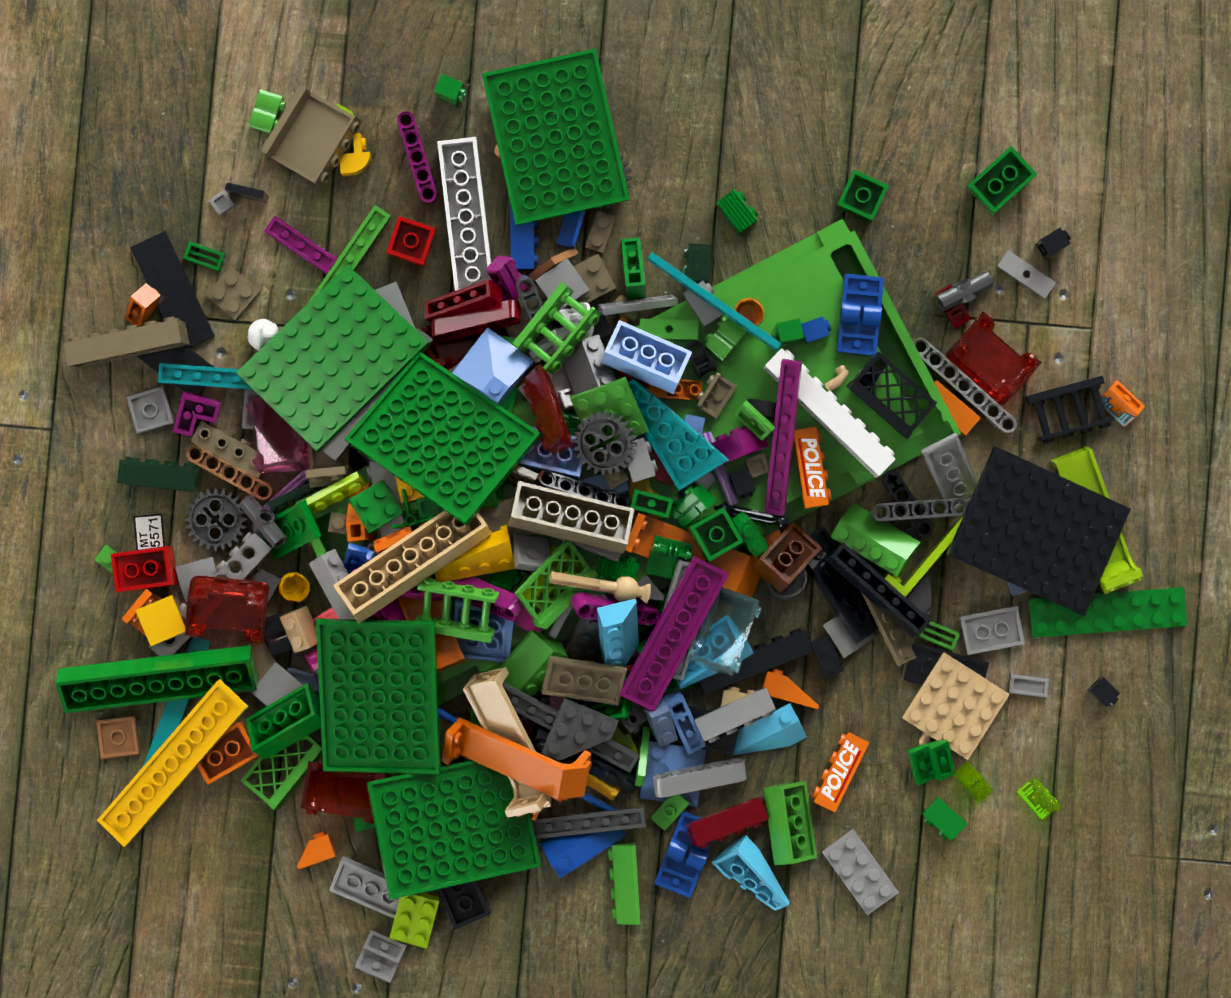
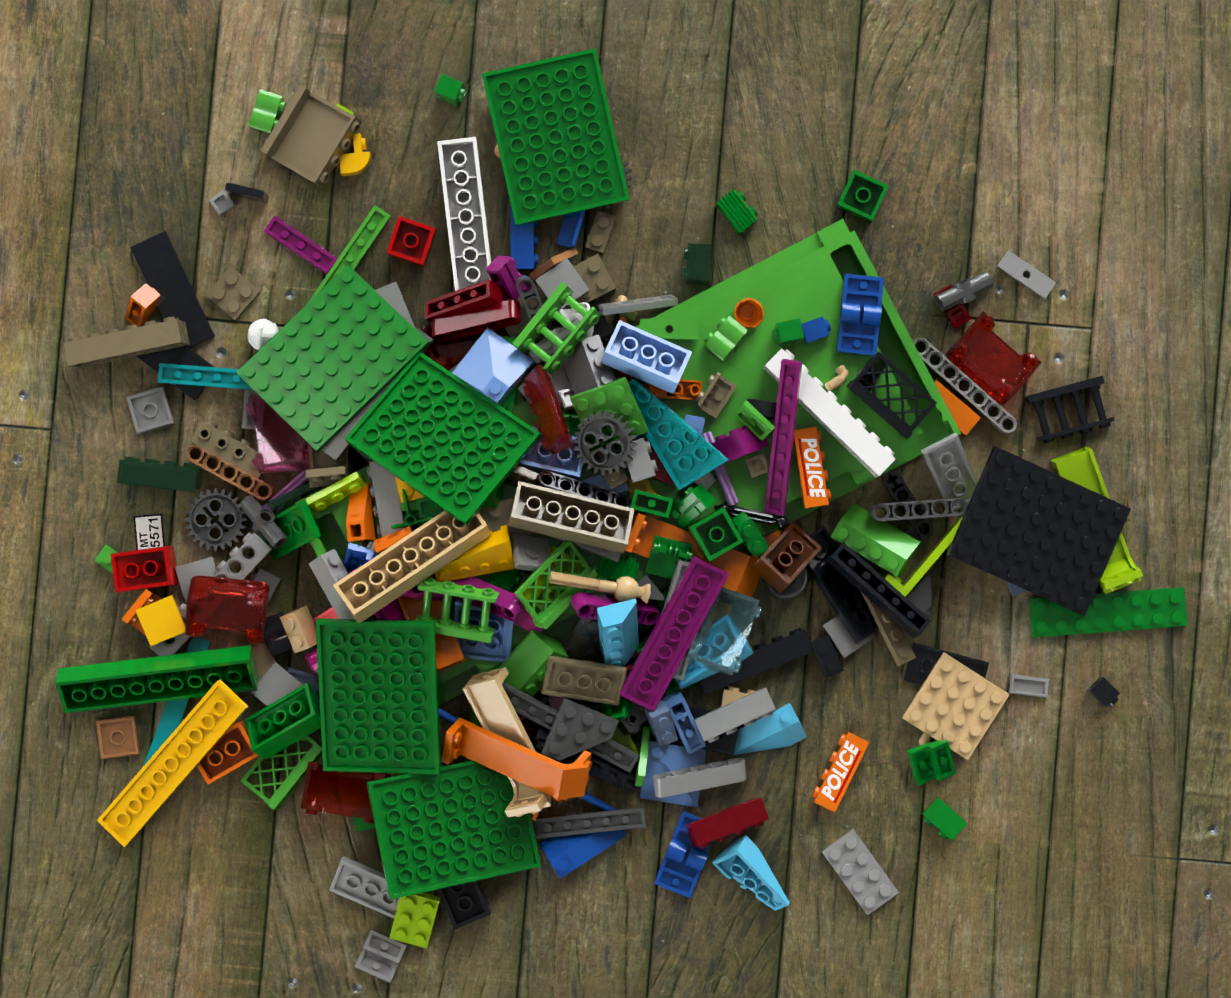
(194, 407): magenta brick -> none
(220, 261): green tile -> none
(294, 587): yellow hair -> none
(317, 850): orange slope -> none
(337, 523): dark tan plate -> none
(375, 506): green plate -> none
(413, 149): magenta beam -> none
(559, 622): light grey tile -> none
(603, 787): yellow hinge -> none
(626, 883): bright green slope -> none
(633, 268): green slope -> none
(670, 810): bright green plate -> none
(701, 360): black piece -> none
(705, 313): light grey brick -> none
(714, 301): teal tile -> none
(742, 483): black brick -> none
(783, 688): orange slope -> none
(790, 823): bright green slope -> none
(954, 641): bright green tile -> none
(973, 782): clear neon green slope -> none
(992, 630): light grey plate -> none
(1001, 180): green brick -> none
(1038, 798): clear neon green panel -> none
(1053, 243): black brick -> none
(1121, 404): orange panel -> none

